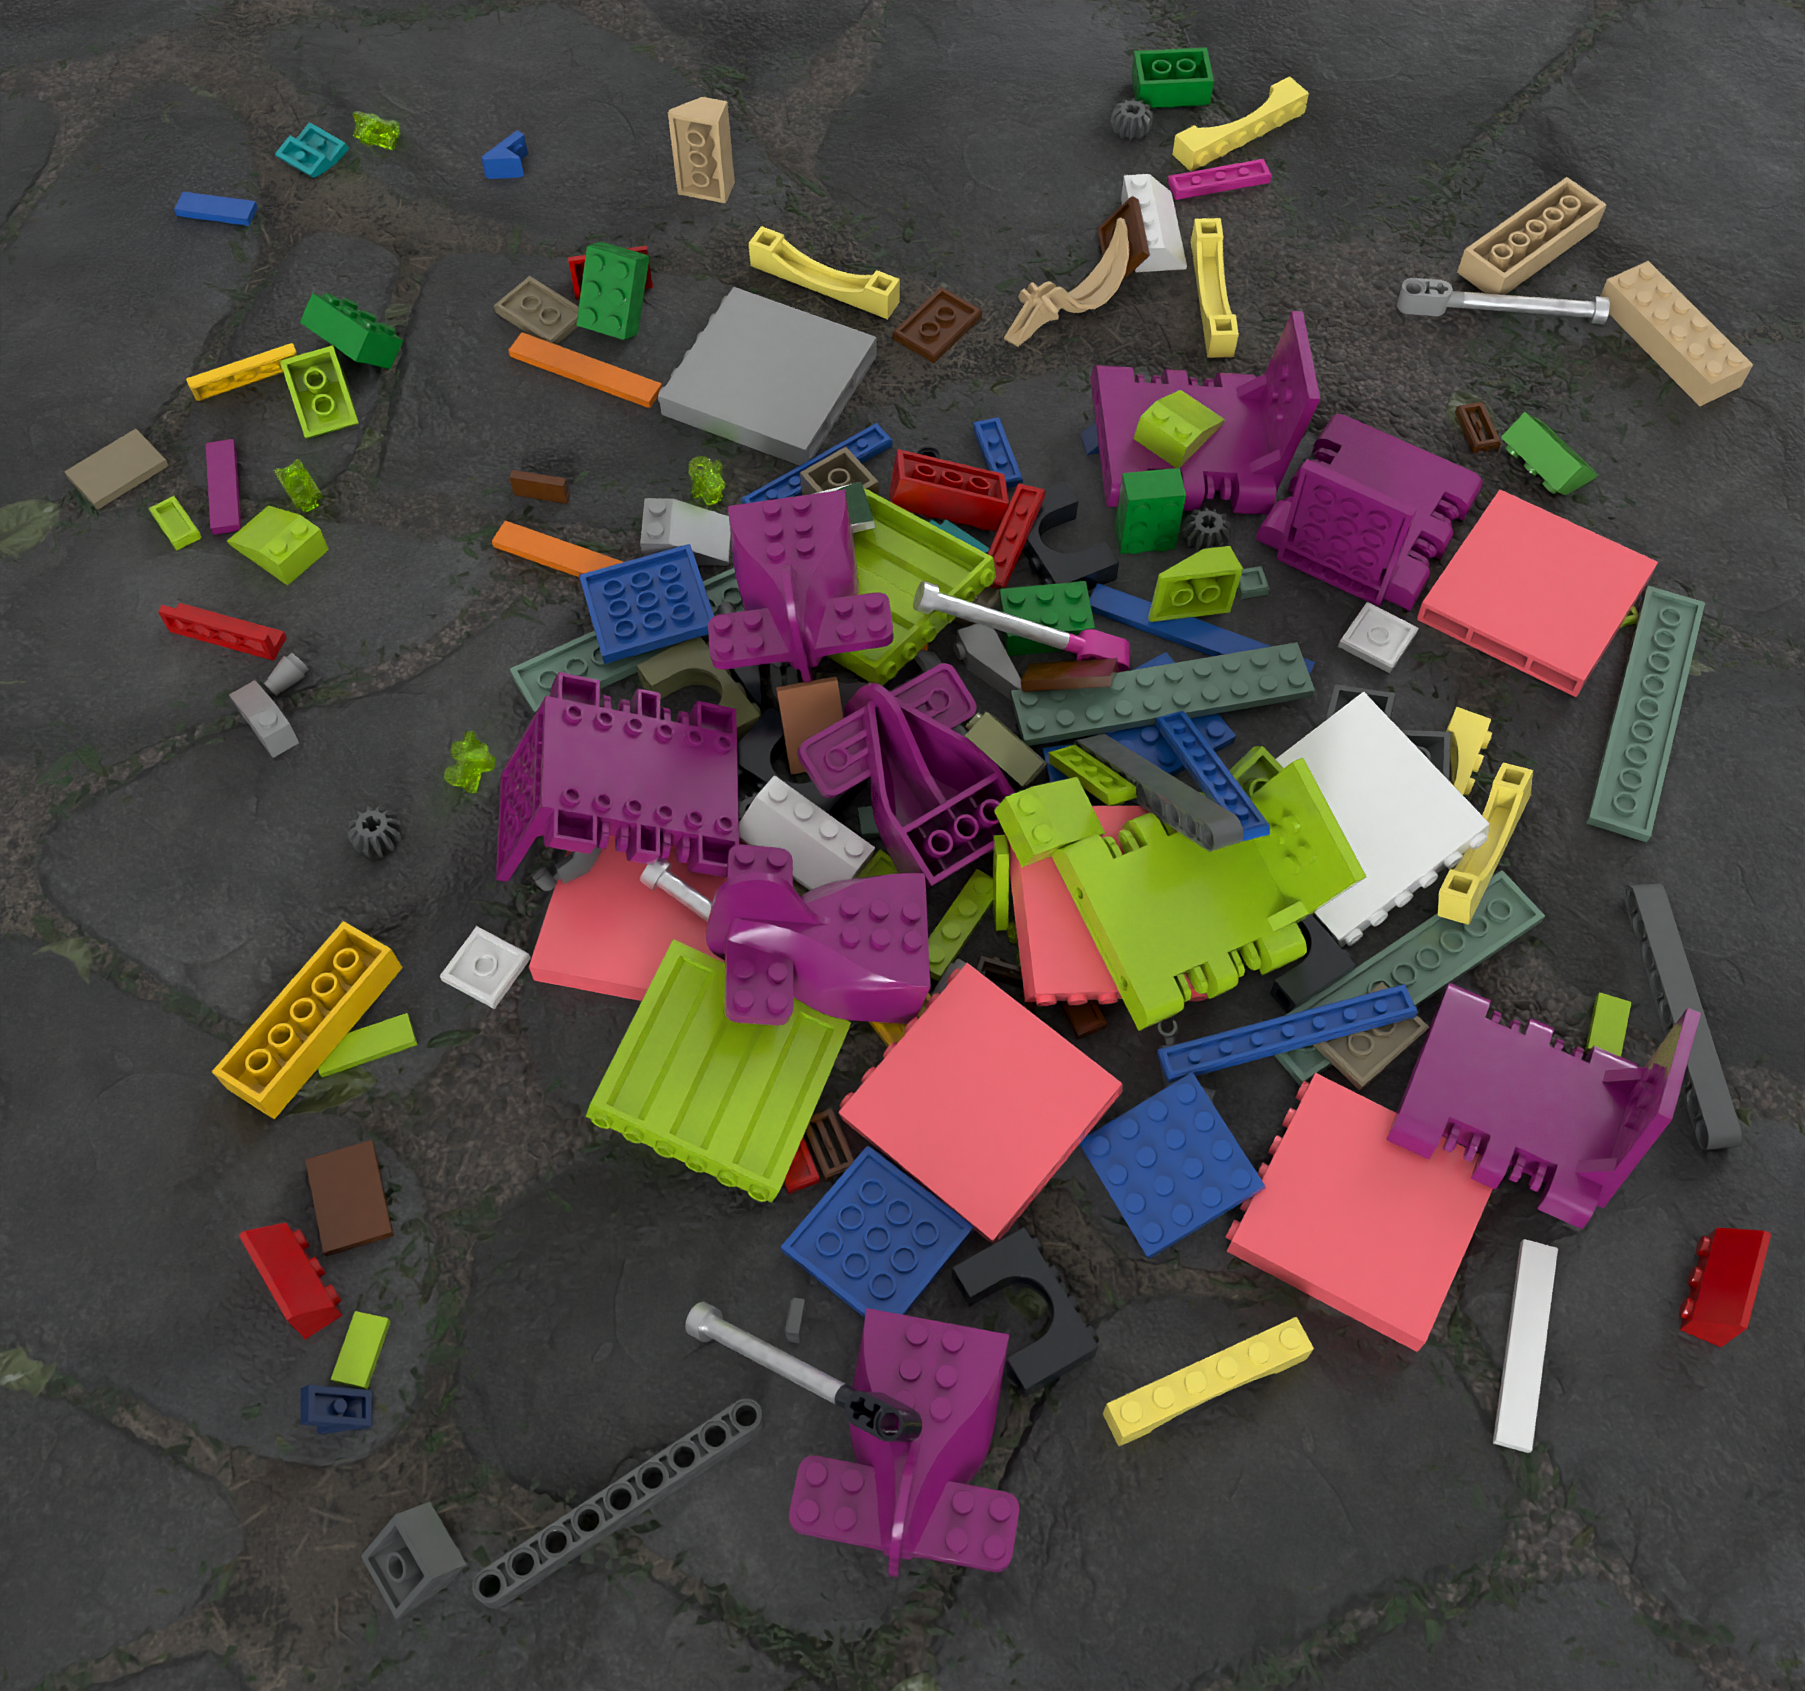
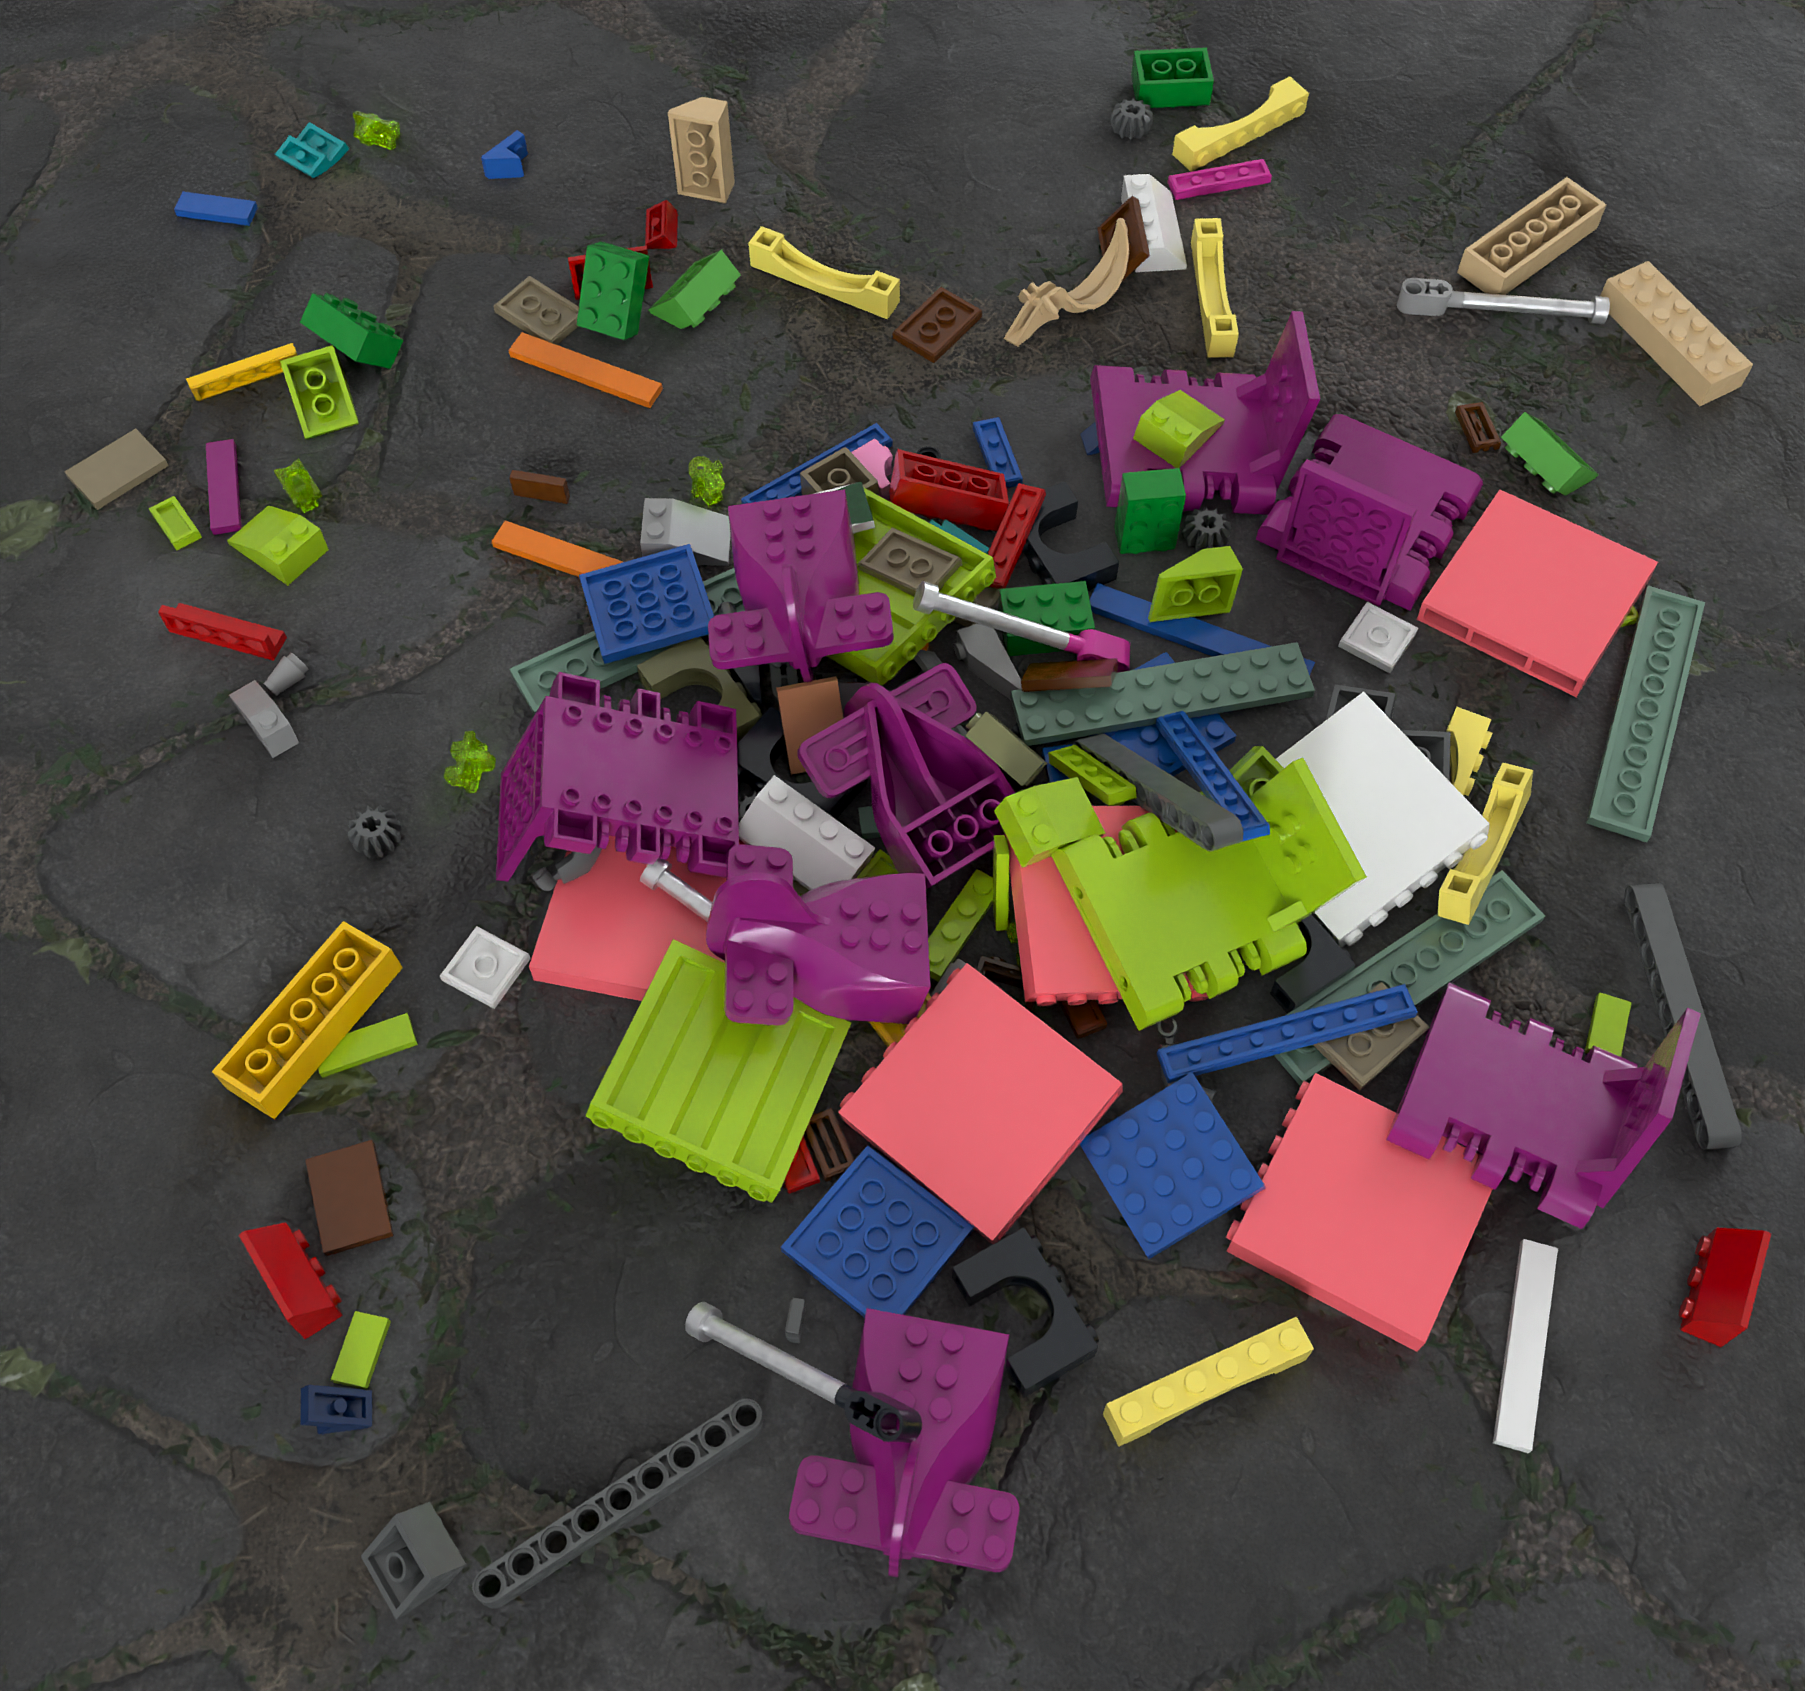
(661, 226): none -> red slope
(697, 291): none -> bright green slope
(768, 376): light grey brick -> none
(878, 462): none -> bright pink arch
(908, 562): none -> dark tan tile
(1253, 583): sand green tile -> none

